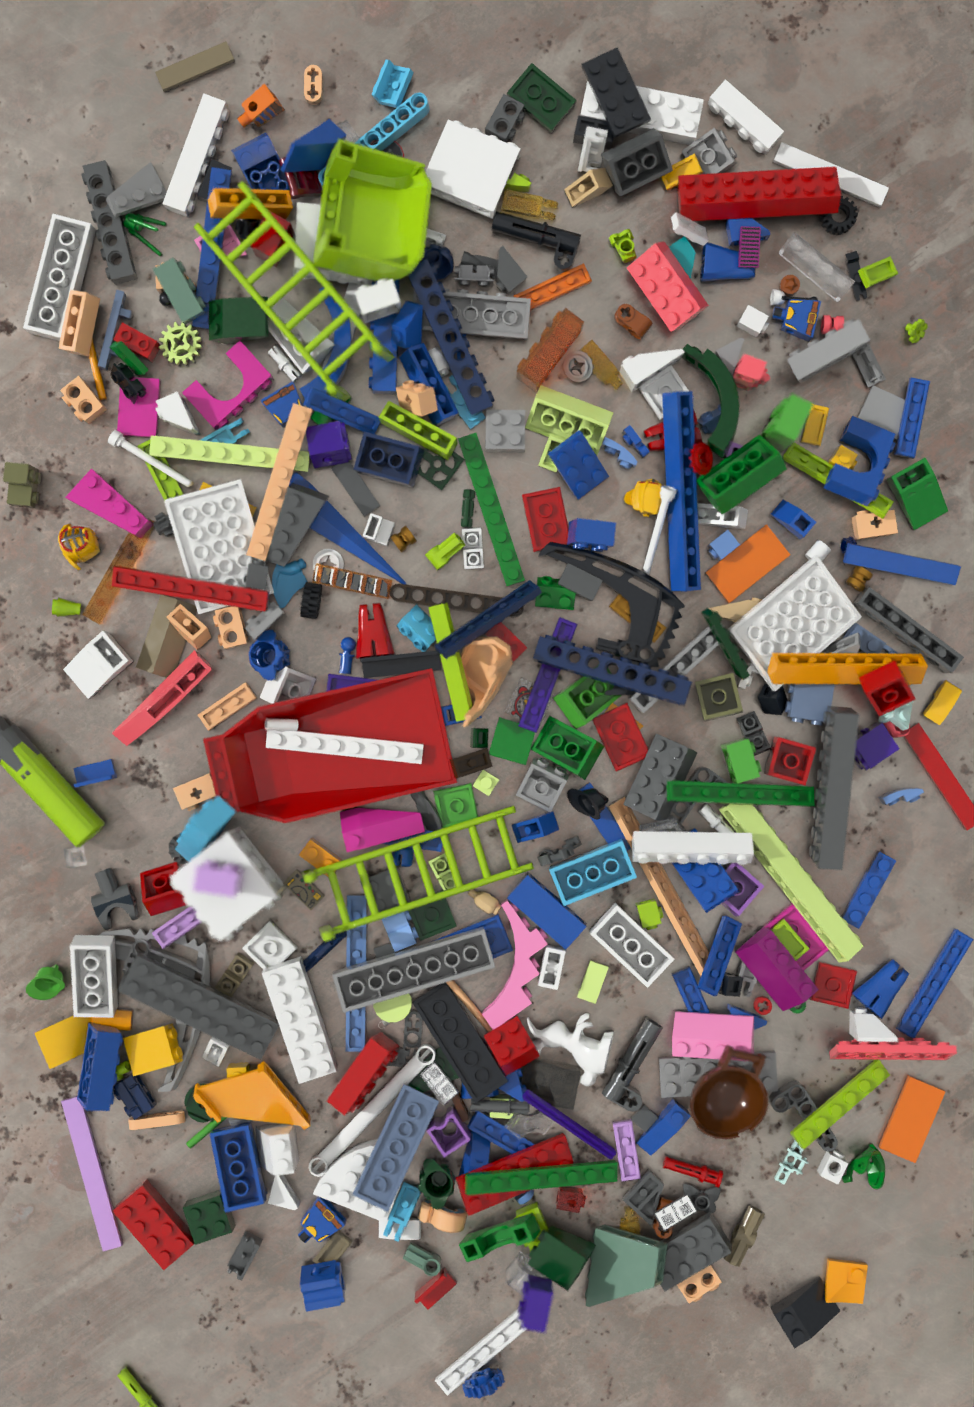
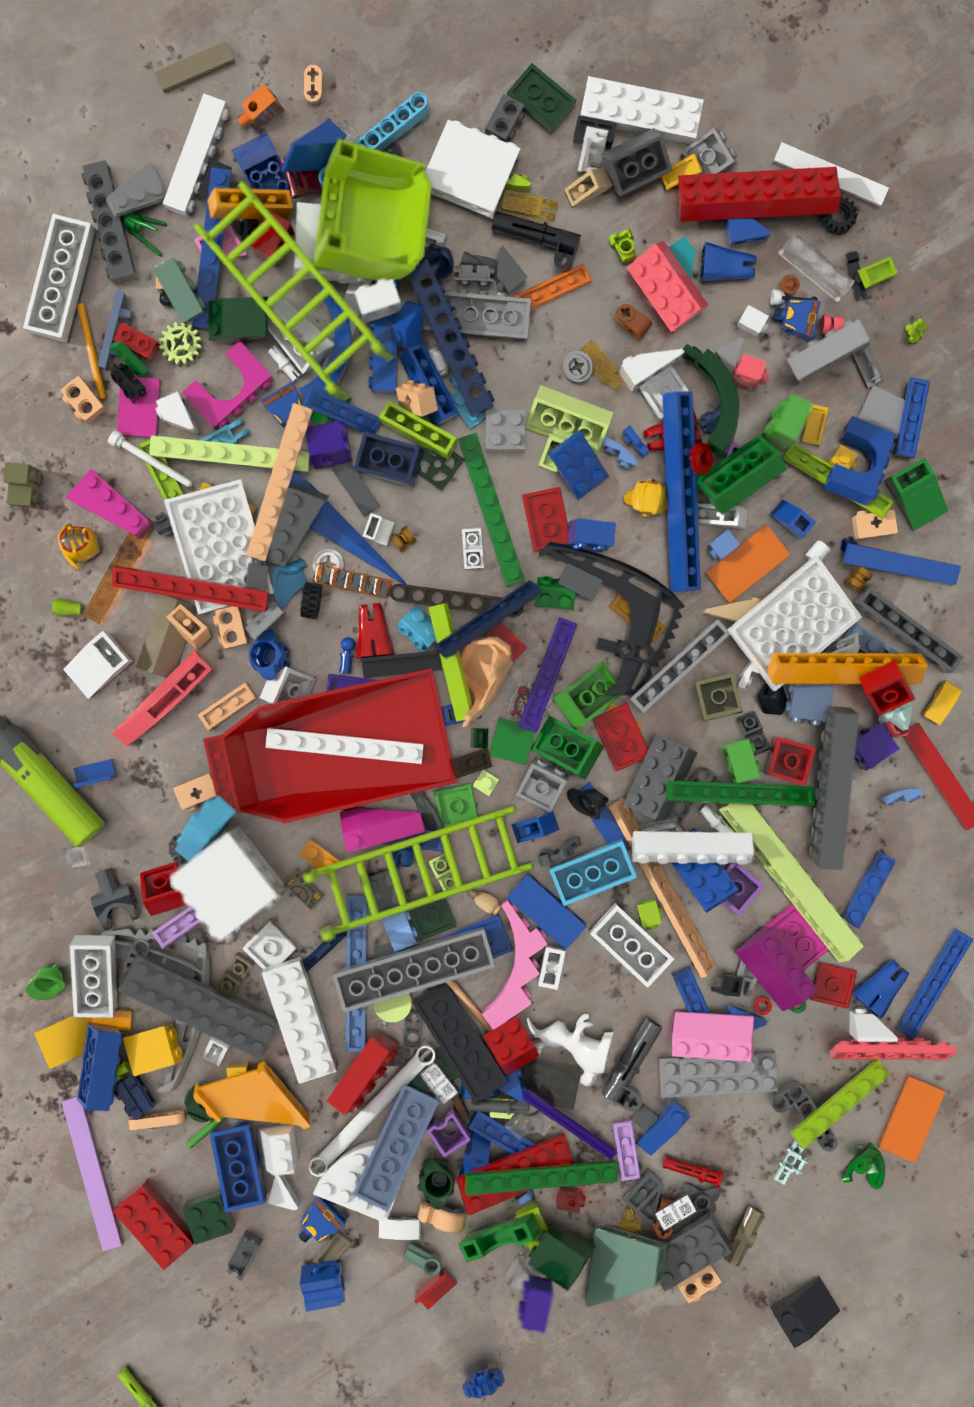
(79, 323): light nougat brick -> none
(218, 879): lavender brick -> none
(281, 724): white hinge -> none
(392, 84): medium azure bracket -> none
(402, 1209): medium azure hinge -> none
(441, 554): lime piece -> none
(467, 508): dark green axle -> none
(480, 1353): white tile -> none
(548, 643): dark blue brick -> none
(550, 350): clear orange brick -> none
(592, 981): yellowish green tile -> none
(616, 92): black plate -> none
(667, 494): white piece -> none
(689, 229): white plate -> none
(719, 955): blue plate -> none
(723, 638): dark green plate -> none
(730, 1097): reddish brown windscreen -> none
(745, 117): white brick -> none
(749, 247): tile -> none
(790, 939): lime tile -> none
(832, 1174): white brick -> none
(845, 1281): light orange plate -> none

